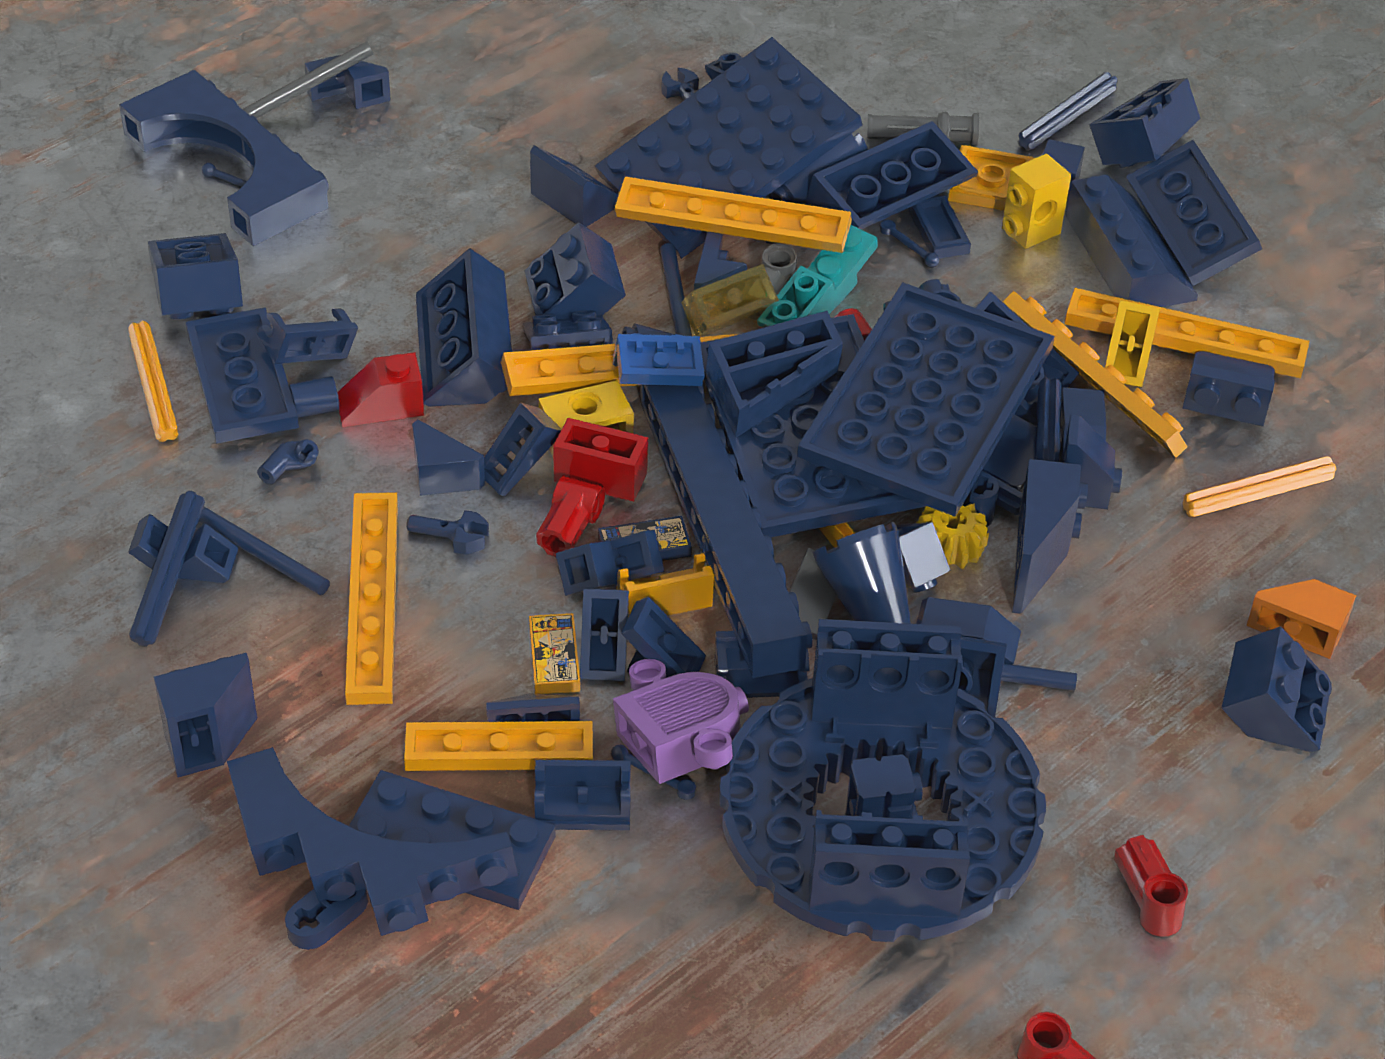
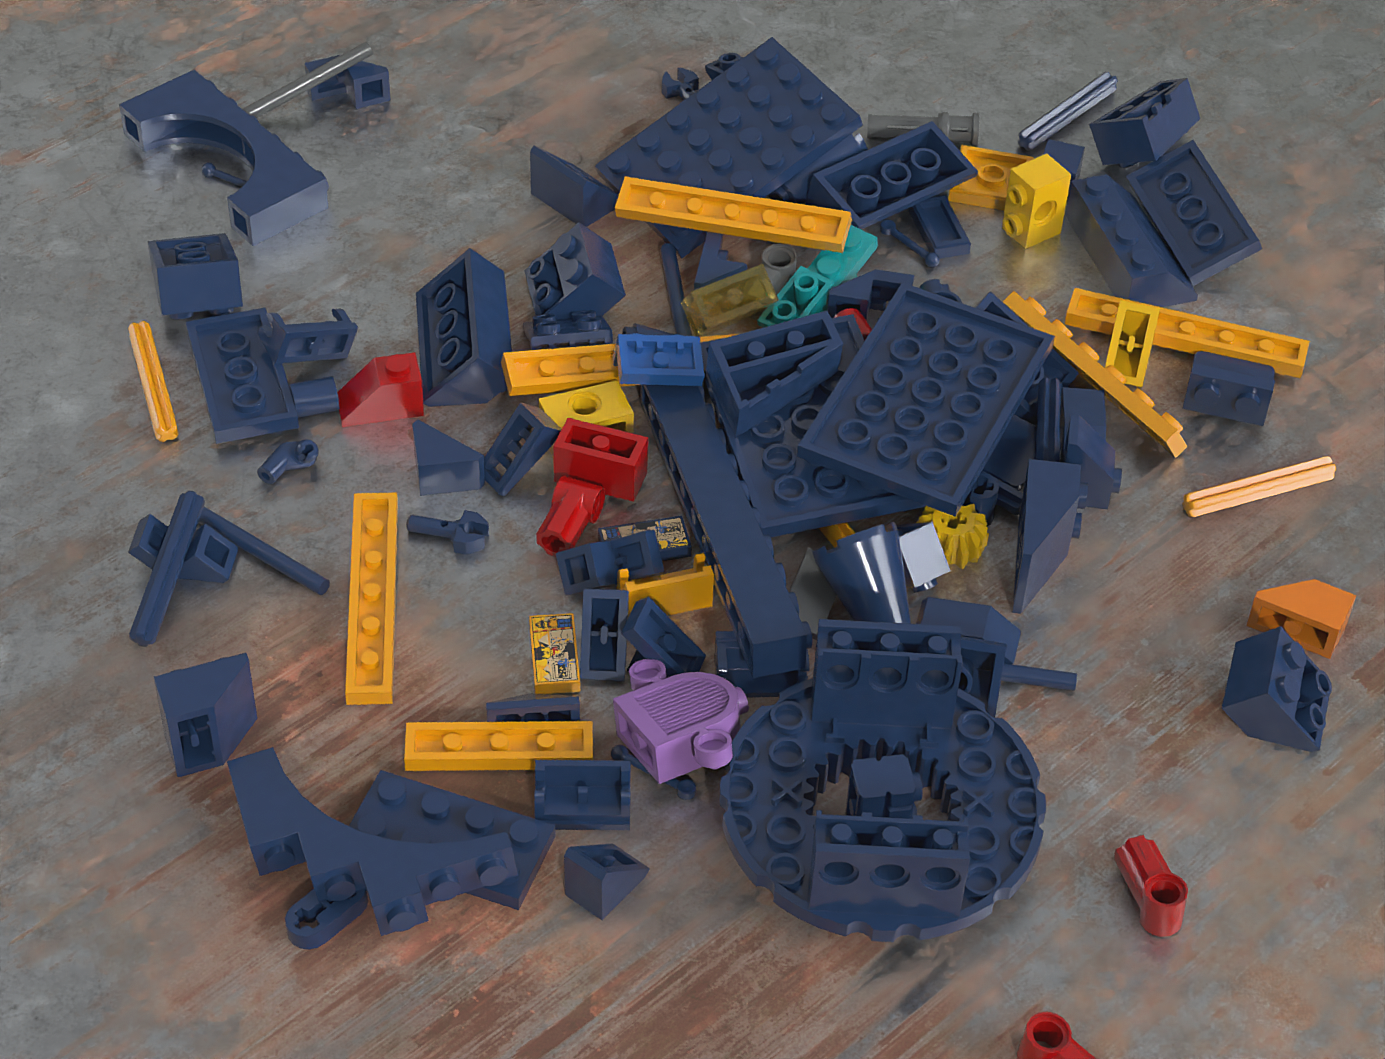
(600, 876): none -> dark blue slope
(866, 292): none -> dark blue slope

